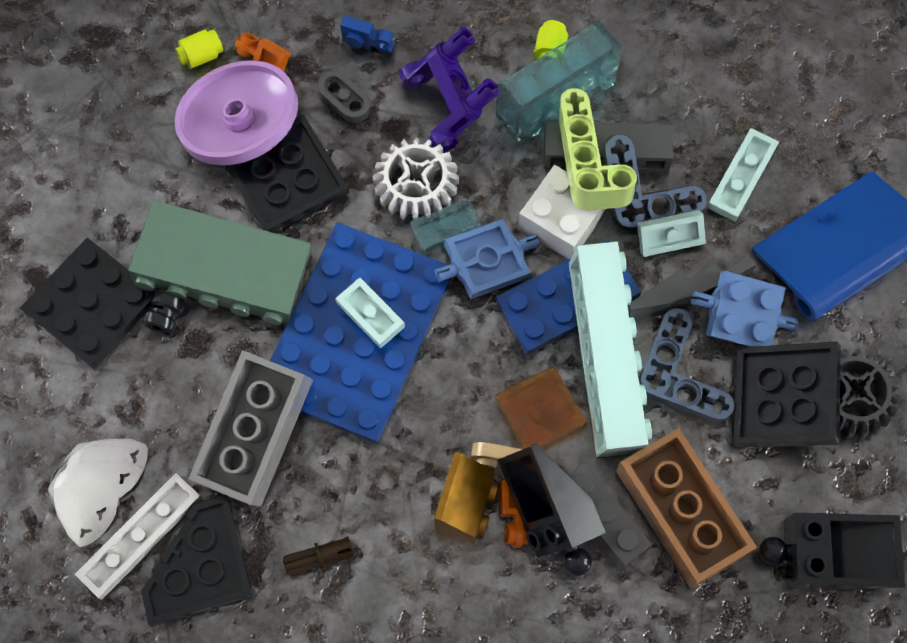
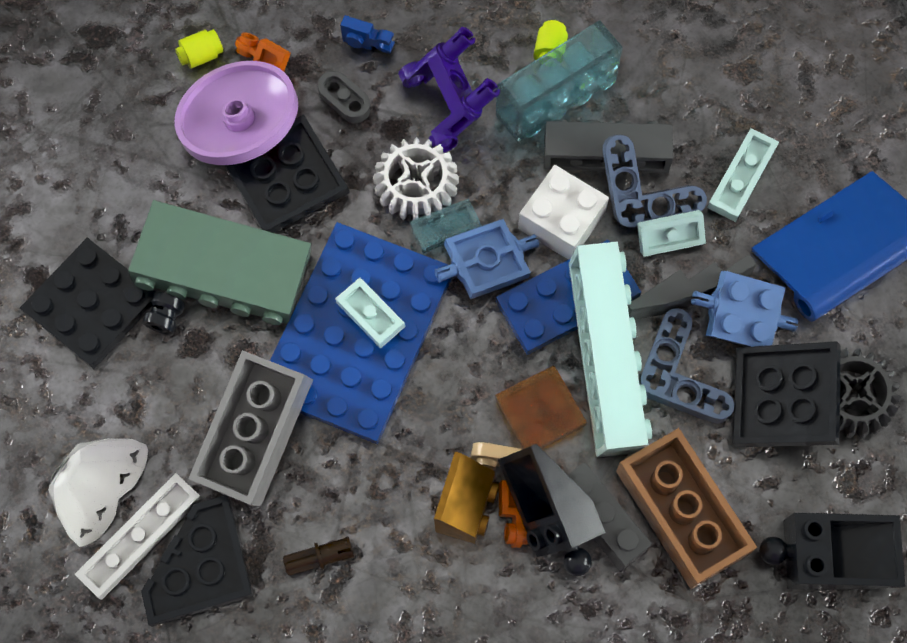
(581, 145): yellowish green beam -> none

